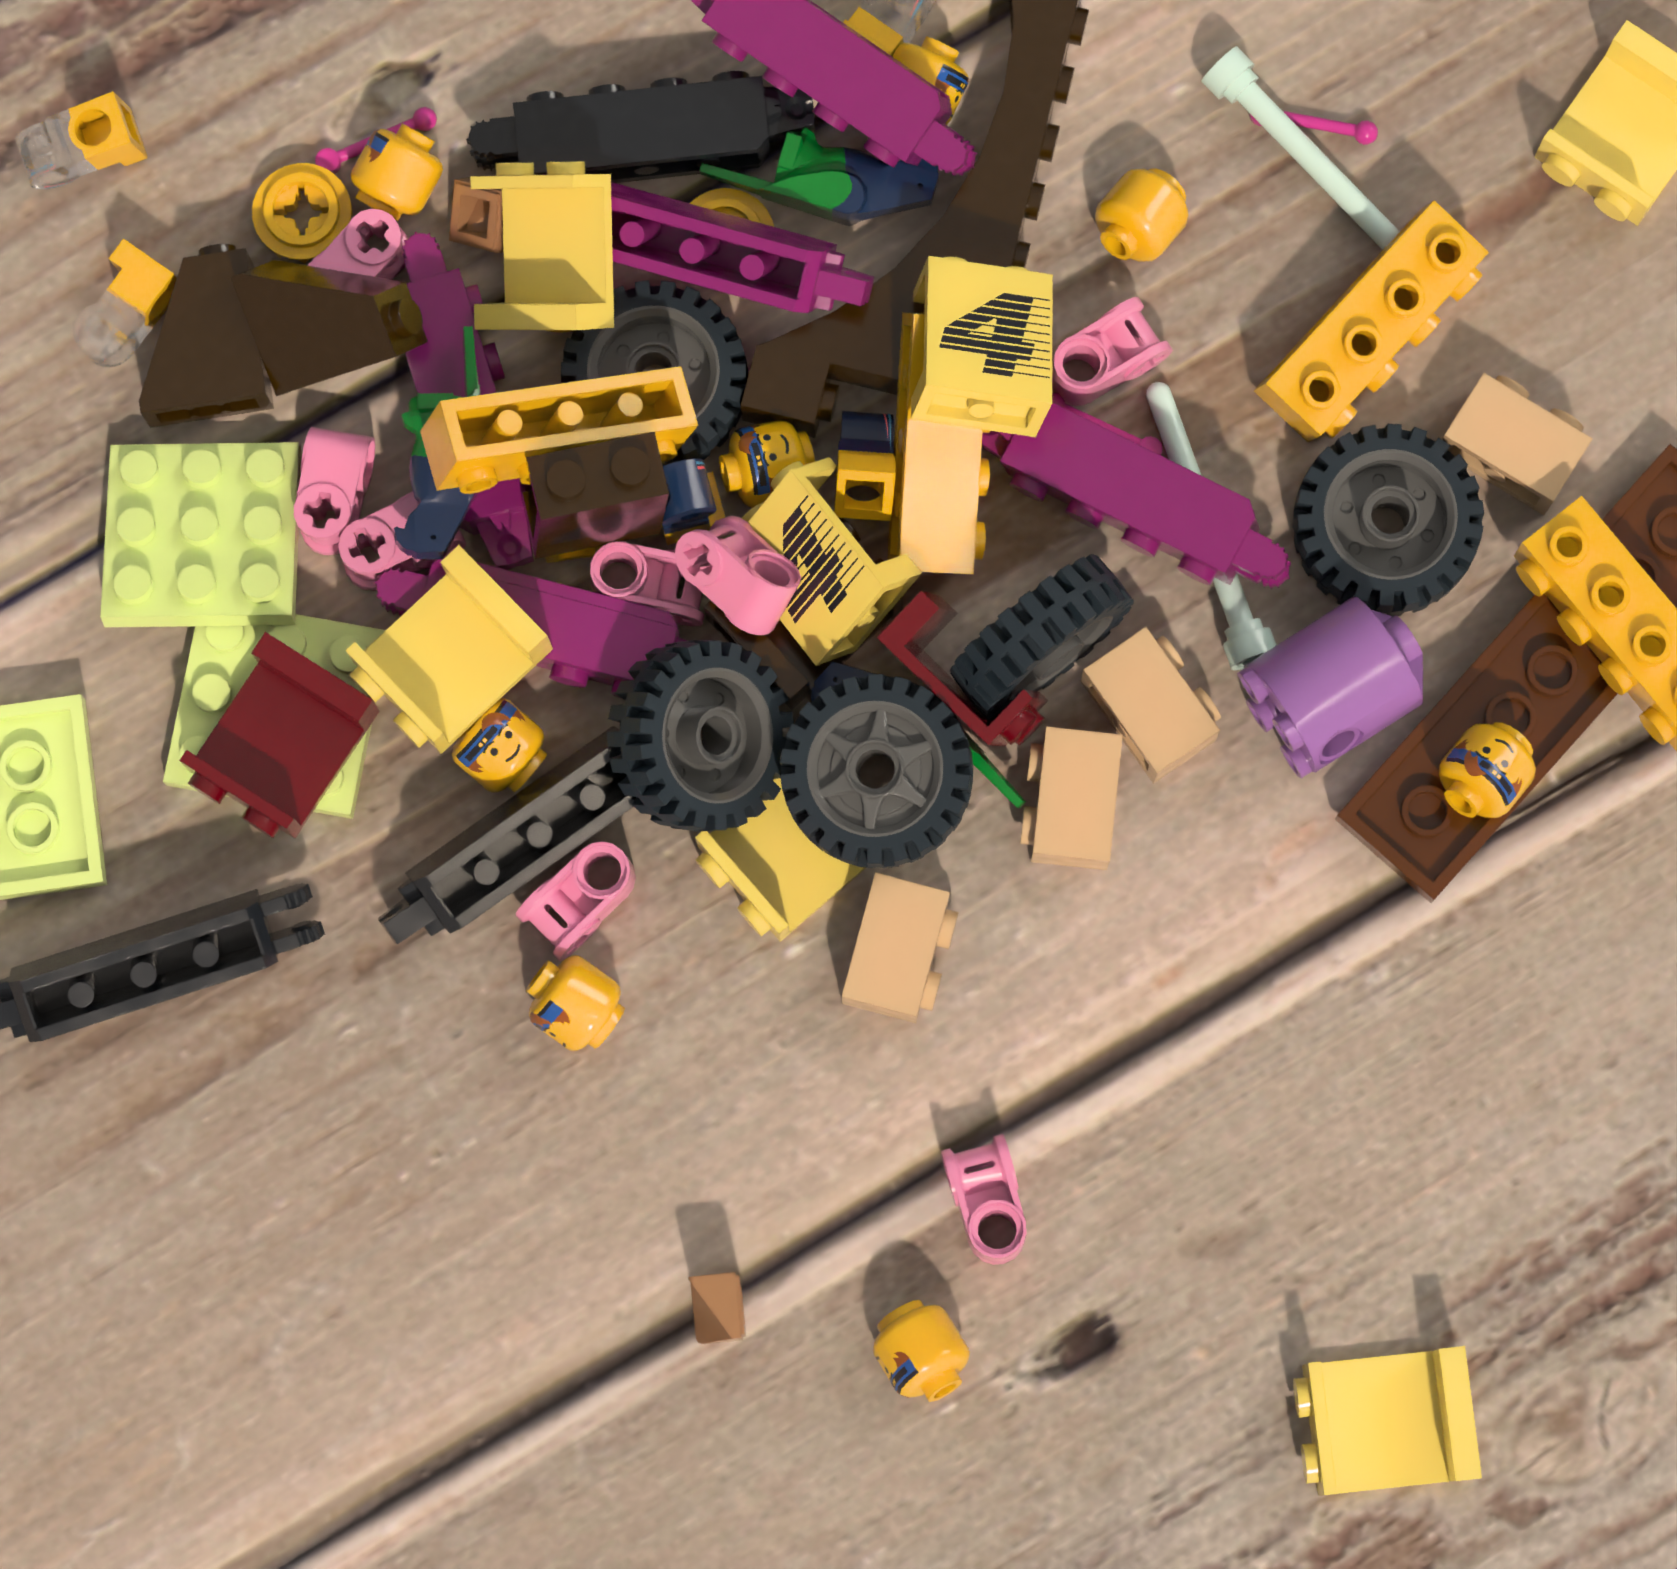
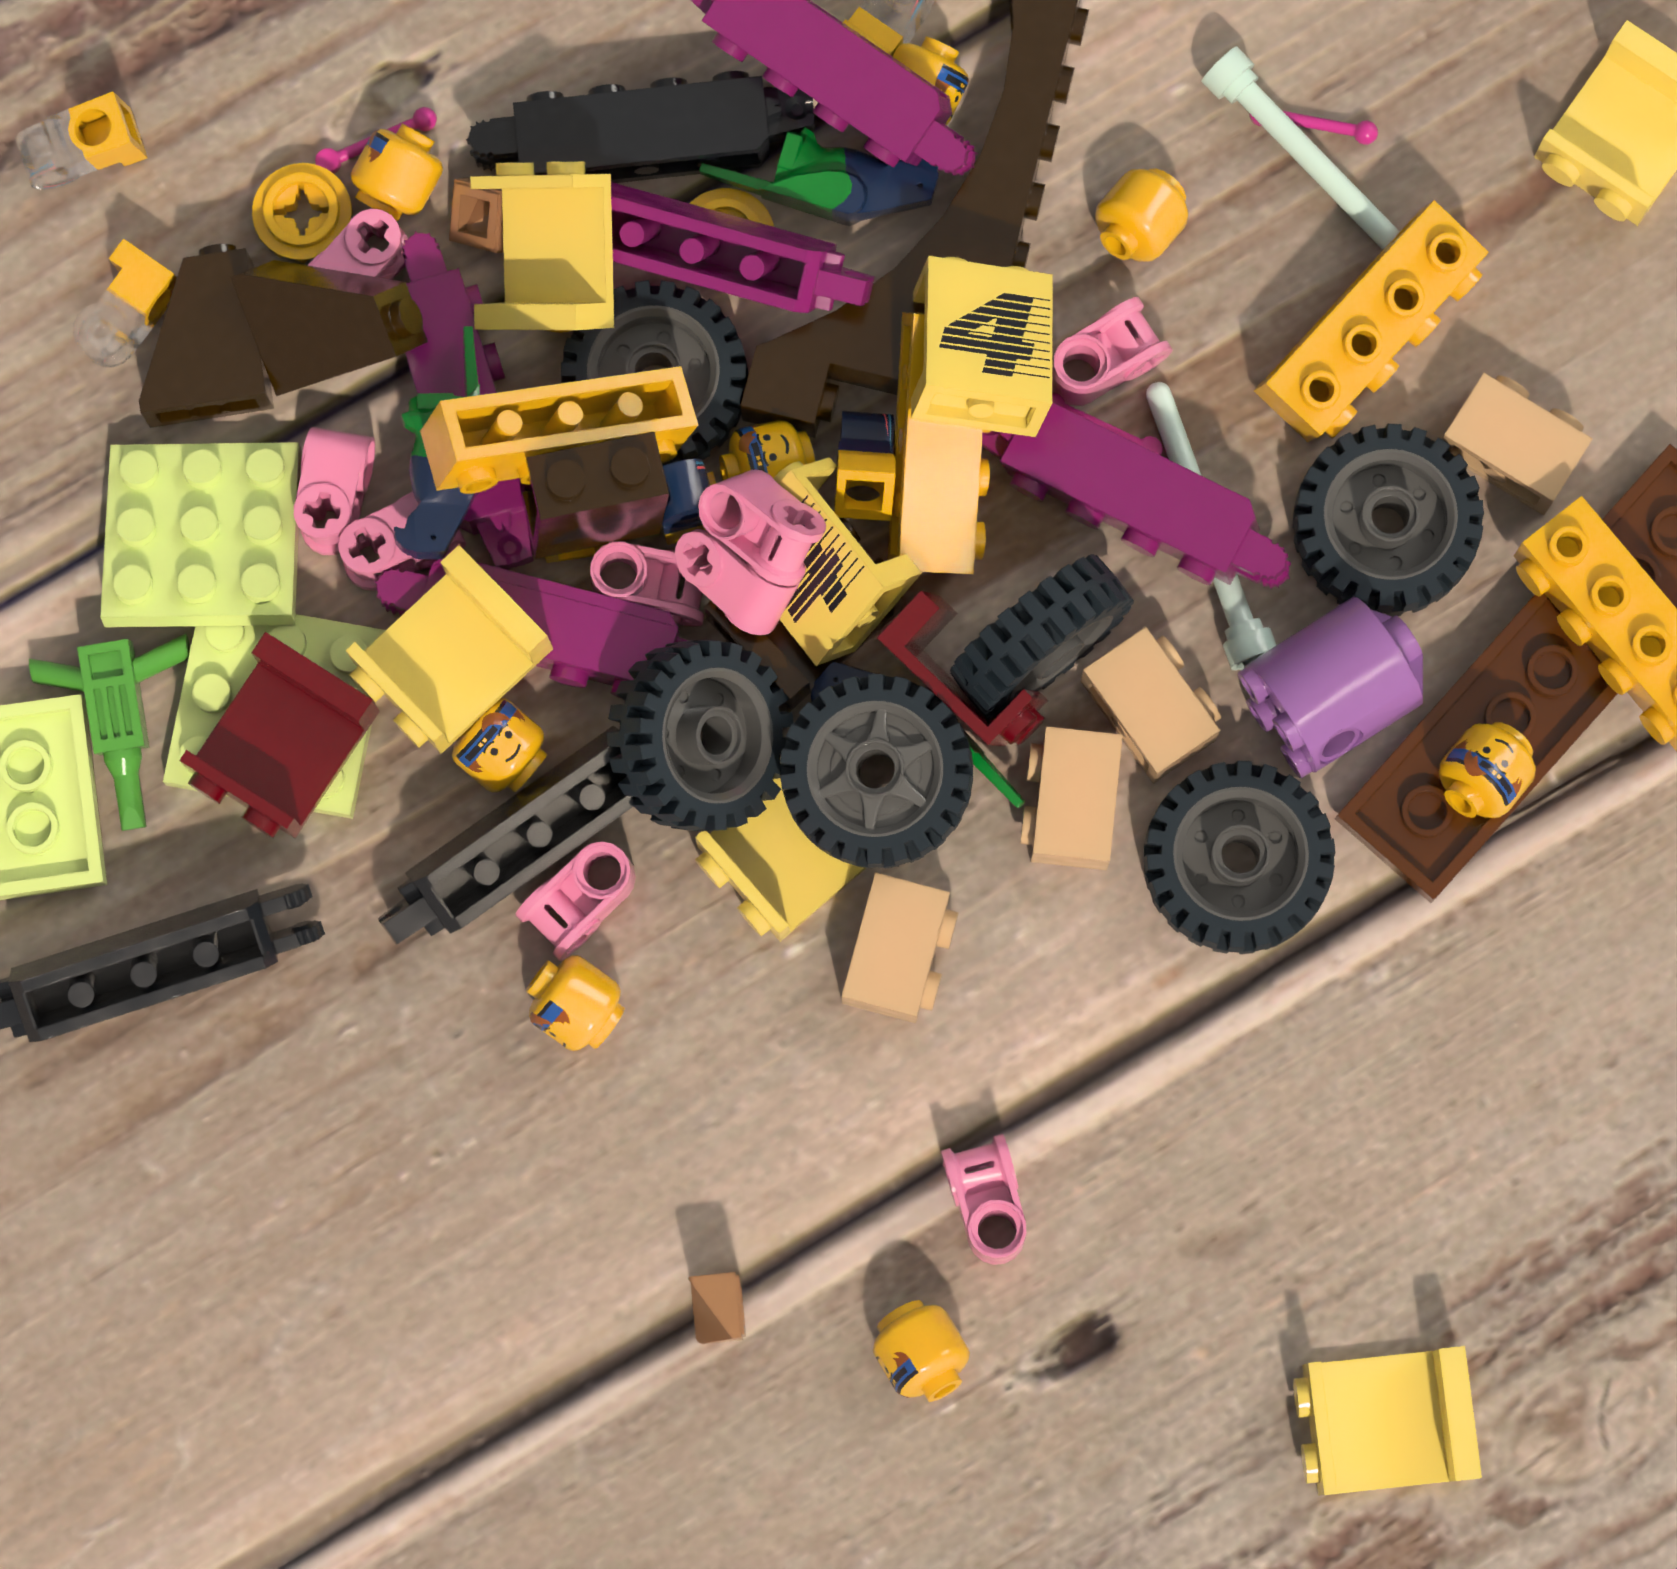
(115, 708): none -> bright green piece
(762, 523): none -> bright pink piece
(1249, 808): none -> wheel

